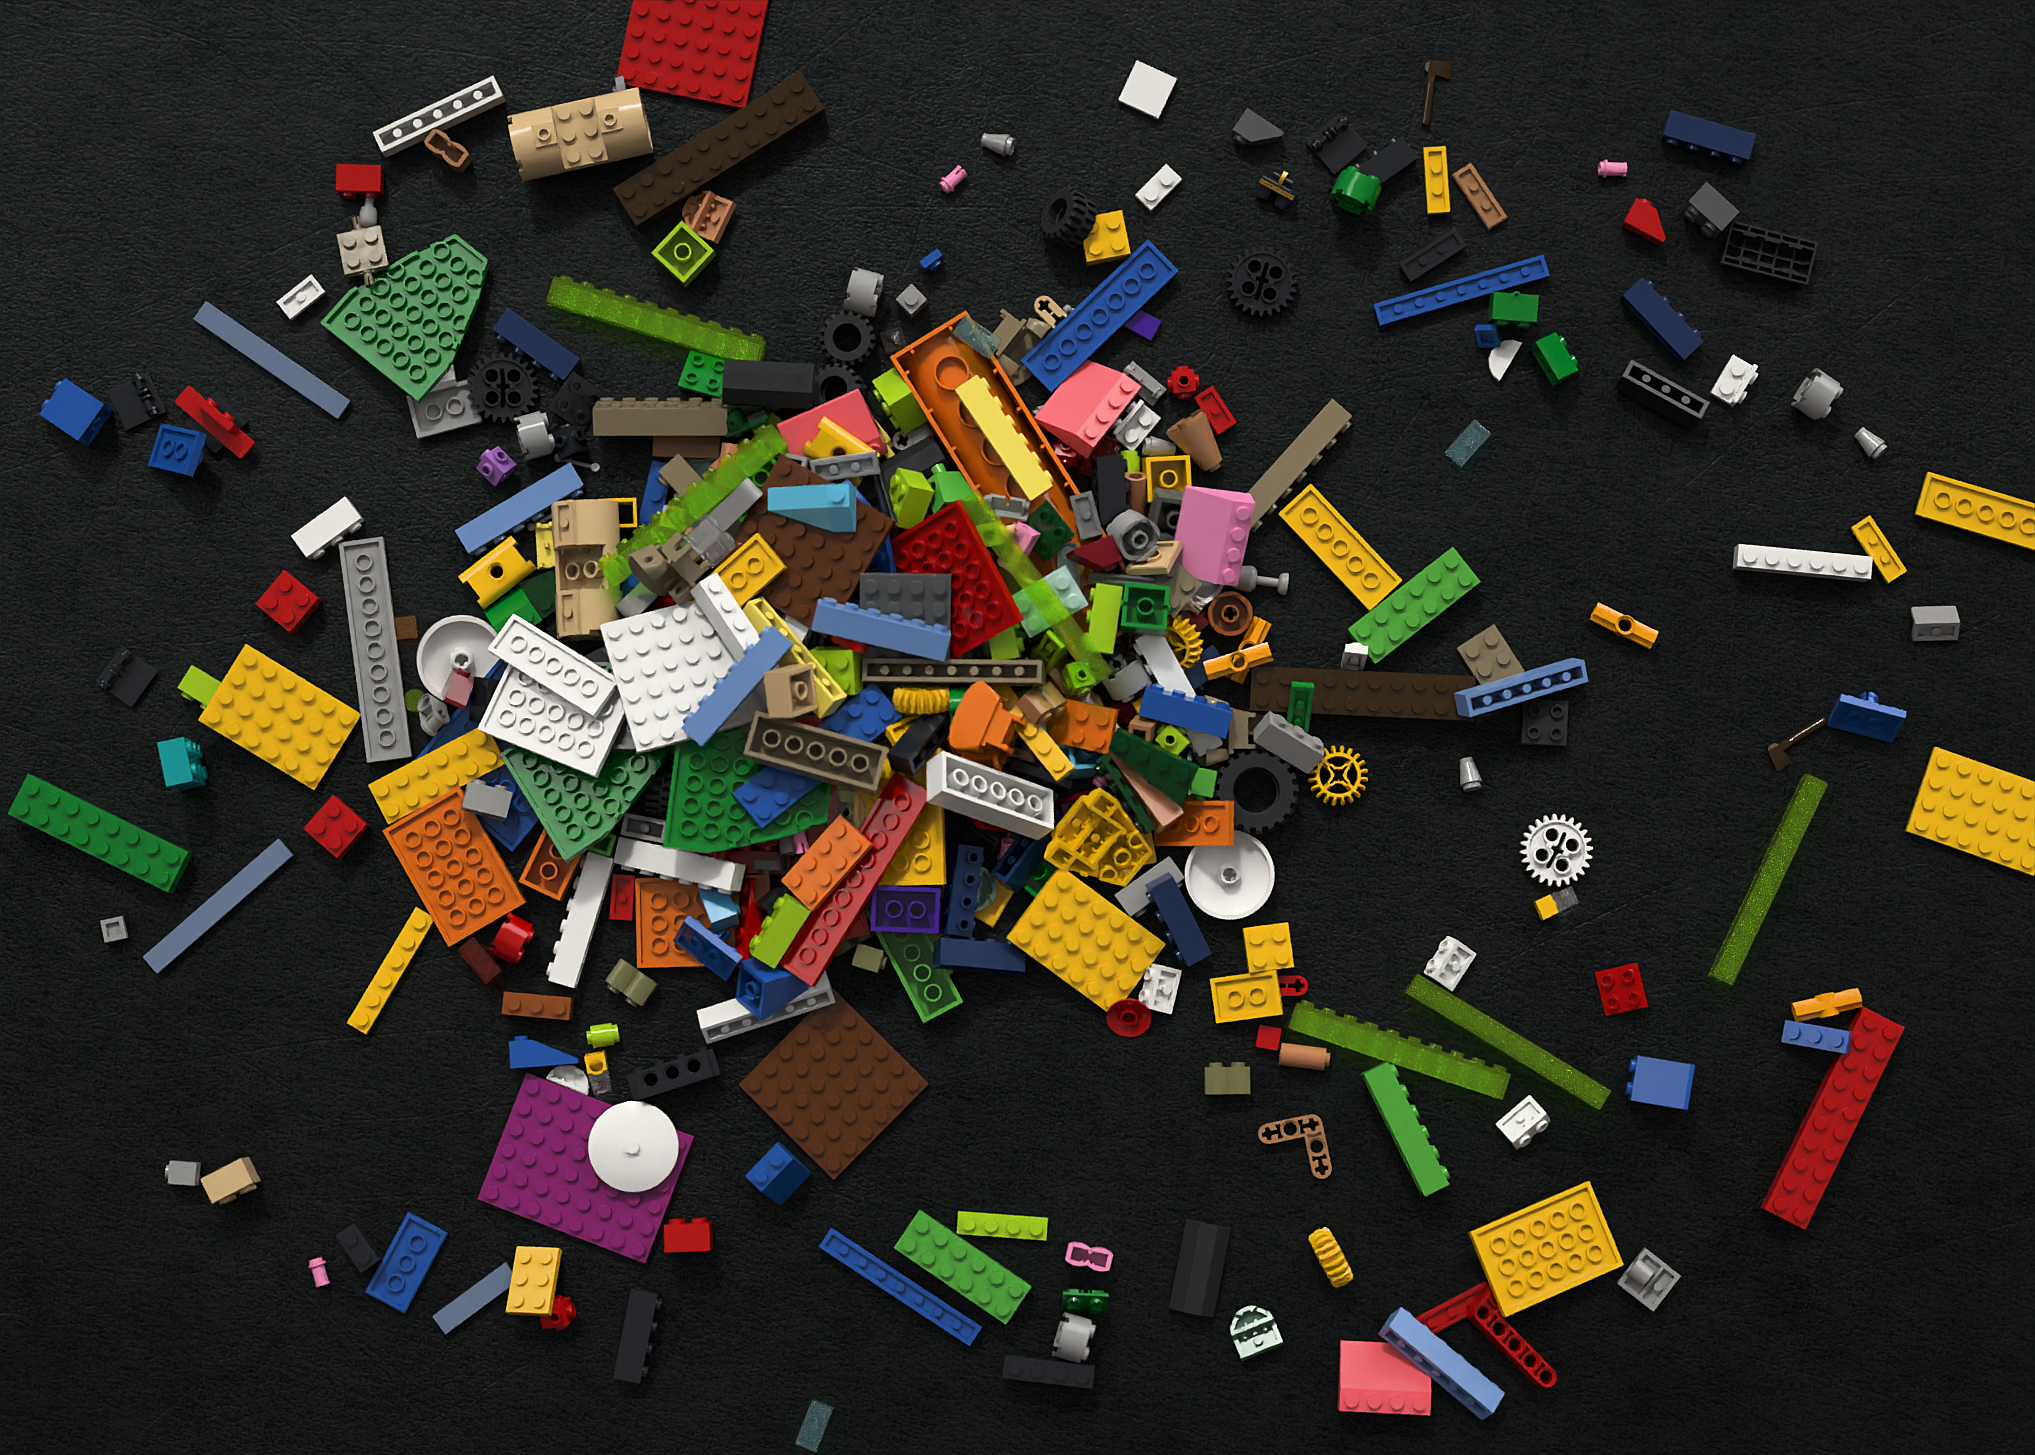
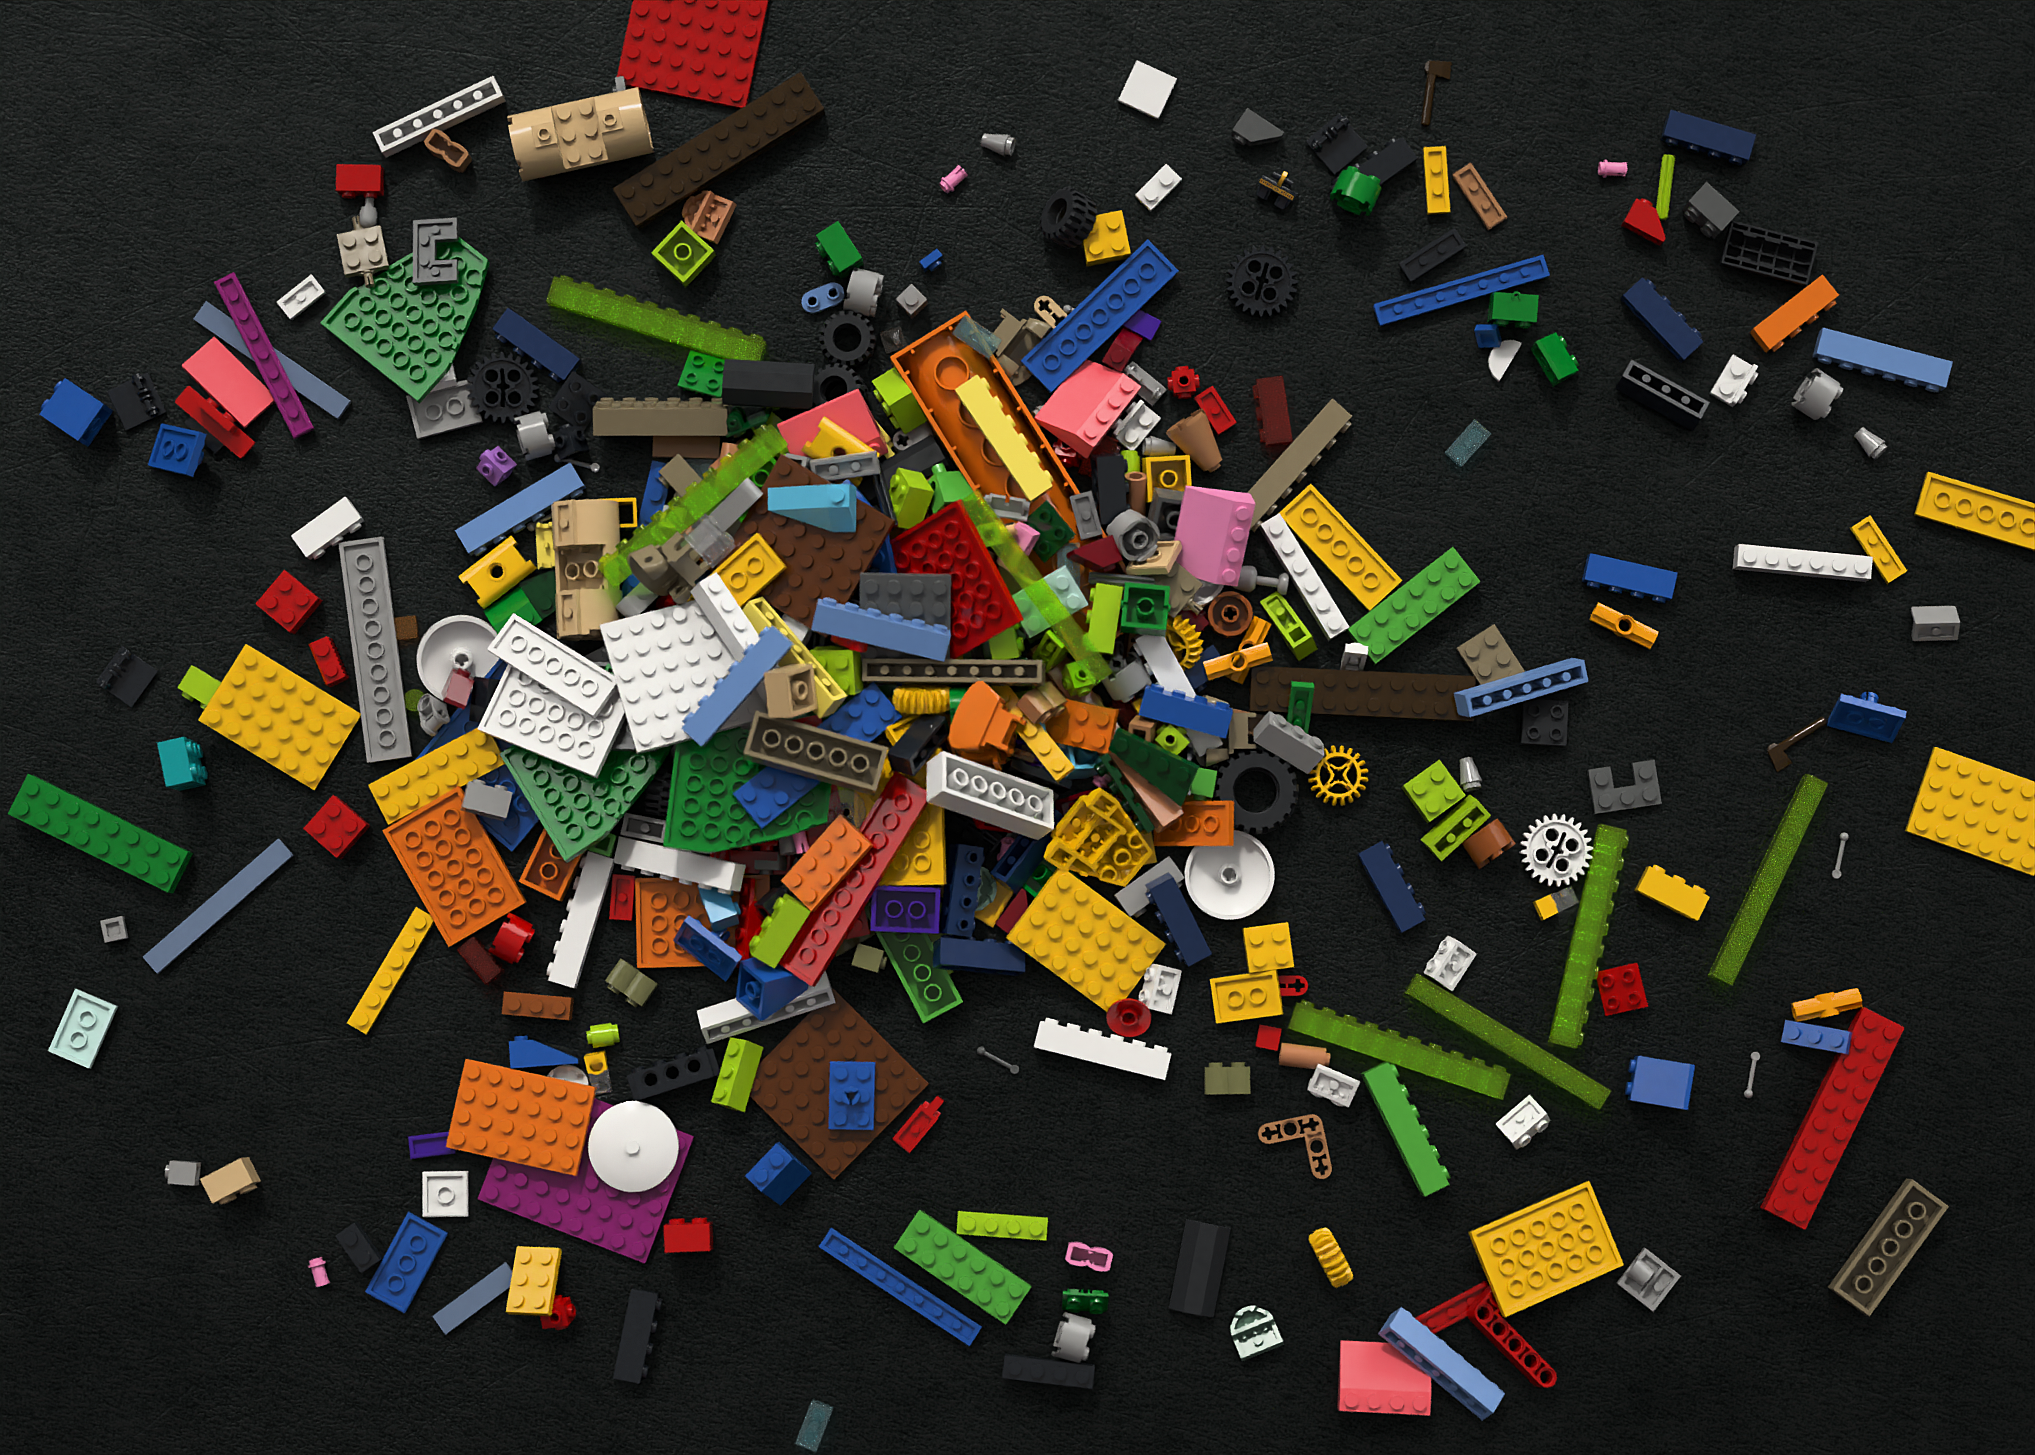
(83, 1028): none -> light aqua plate
(229, 382): none -> coral tile
(264, 355): none -> magenta tile
(328, 661): none -> red brick
(426, 267): none -> plate
(429, 1145): none -> dark purple tile
(445, 1194): none -> white tile
(521, 1117): none -> orange plate
(737, 1074): none -> lime brick
(824, 300): none -> medium blue plate
(839, 250): none -> green brick
(851, 1095): none -> blue plate
(918, 1124): none -> red hinge
(1013, 912): none -> dark red slope
(1013, 1068): none -> dark grey hinge
(1103, 1050): none -> white brick
(1122, 350): none -> dark red slope
(1272, 411): none -> clear red brick
(1289, 625): none -> lime slope
(1304, 577): none -> white brick
(1333, 1085): none -> white bracket
(1391, 887): none -> dark blue brick
(1433, 791): none -> lime brick
(1455, 827): none -> lime brick
(1488, 843): none -> dark orange brick
(1587, 936): none -> clear neon green brick
(1609, 799): none -> dark grey plate
(1629, 577): none -> blue brick
(1665, 186): none -> lime axle
(1672, 892): none -> yellow brick
(1754, 1056): none -> light grey hinge
(1794, 313): none -> orange brick
(1836, 873): none -> light grey hinge
(1882, 359): none -> medium blue brick
(1888, 1247): none -> dark tan brick

